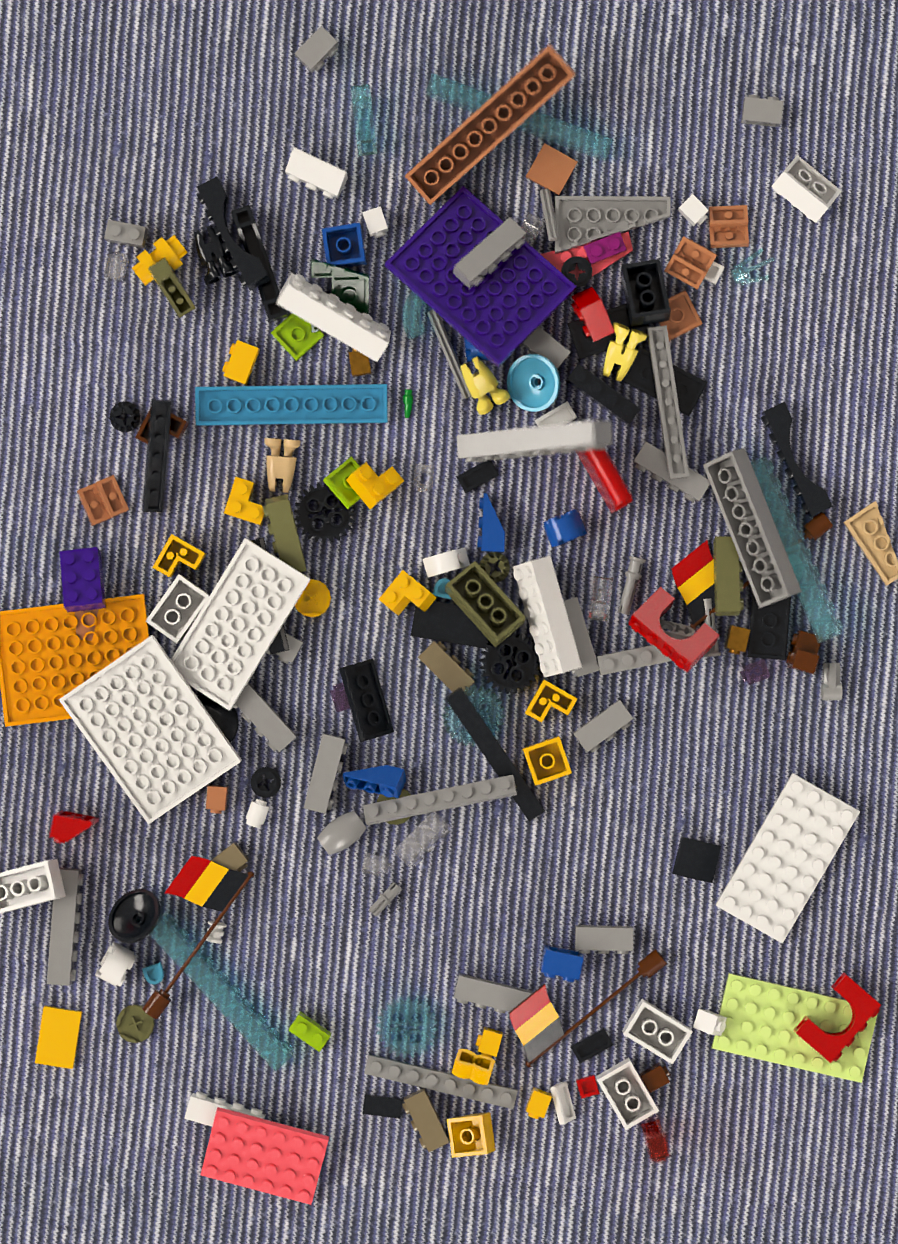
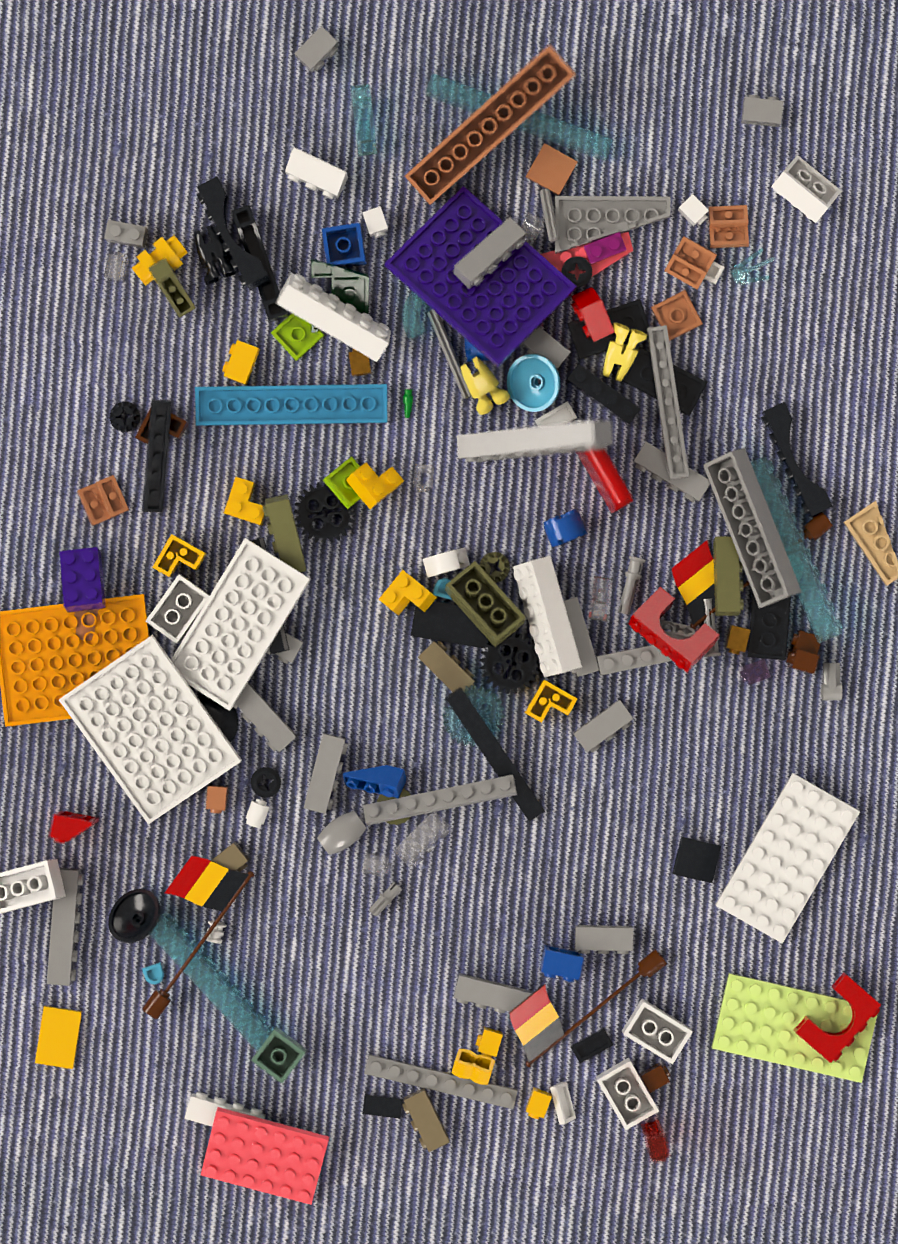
(115, 964): white brick -> none
(134, 1024): olive tile -> none
(279, 1054): none -> sand green brick
(280, 466): tan piece -> none
(309, 1031): lime brick -> none
(314, 599): yellow tile -> none
(339, 697): clear purple brick -> none
(366, 700): black tile -> none
(408, 1009): clear light blue gear -> none
(471, 1135): yellow slope -> none
(477, 476): black tile -> none
(492, 531): blue slope -> none
(547, 760): yellow brick -> none
(587, 1086): red tile -> none
(645, 292): black brick -> none
(710, 1022): white brick -> none

